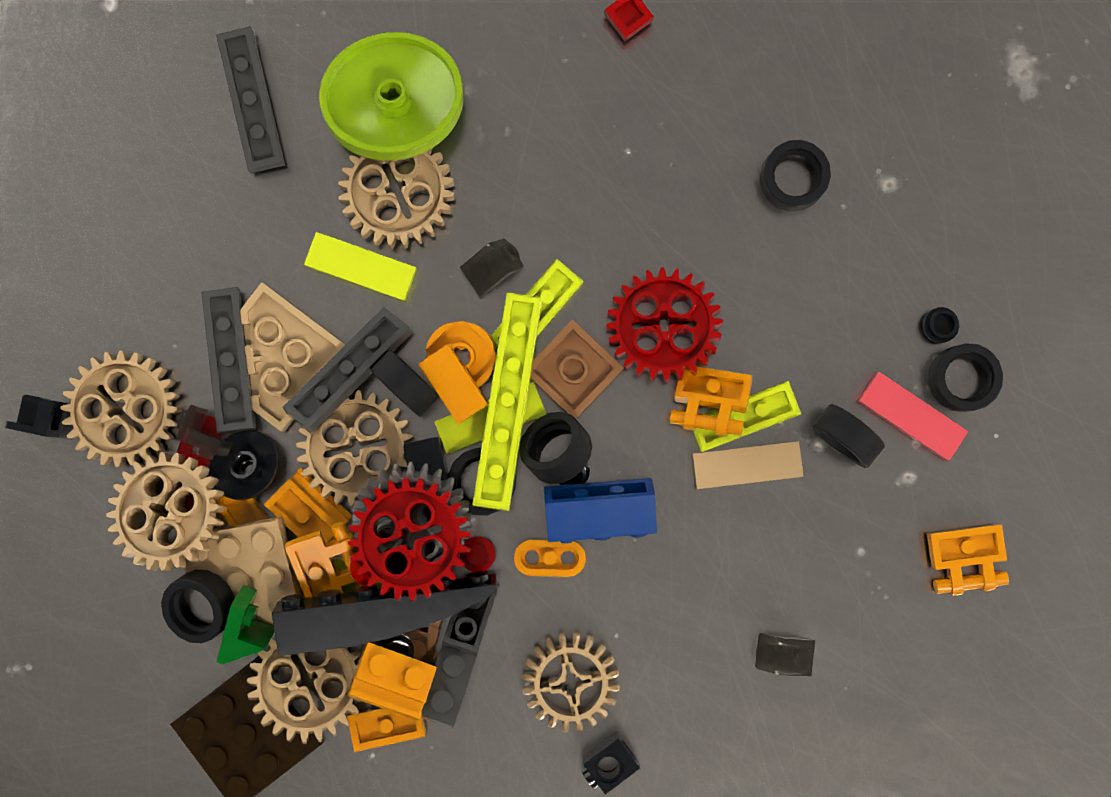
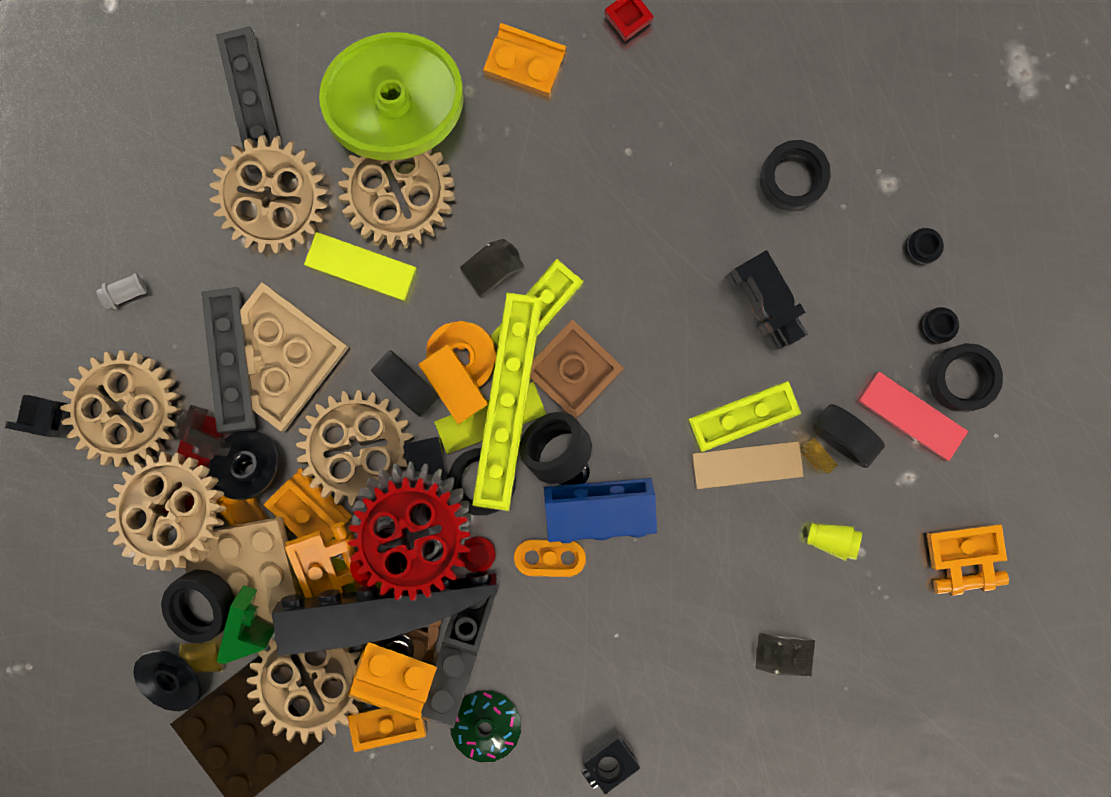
(121, 291): none -> light grey pin
(167, 680): none -> black dish
(201, 656): none -> clear yellow tile
(272, 162): none -> tan gear
(346, 370): dark grey plate -> none
(490, 708): none -> dark green dish
(525, 60): none -> light orange plate
(554, 683): tan gear -> none
(662, 294): red gear -> none
(716, 390): light orange plate -> none
(770, 299): none -> black hips
(817, 456): none -> clear yellow tile
(836, 540): none -> neon yellow cone
(925, 245): none -> black plate

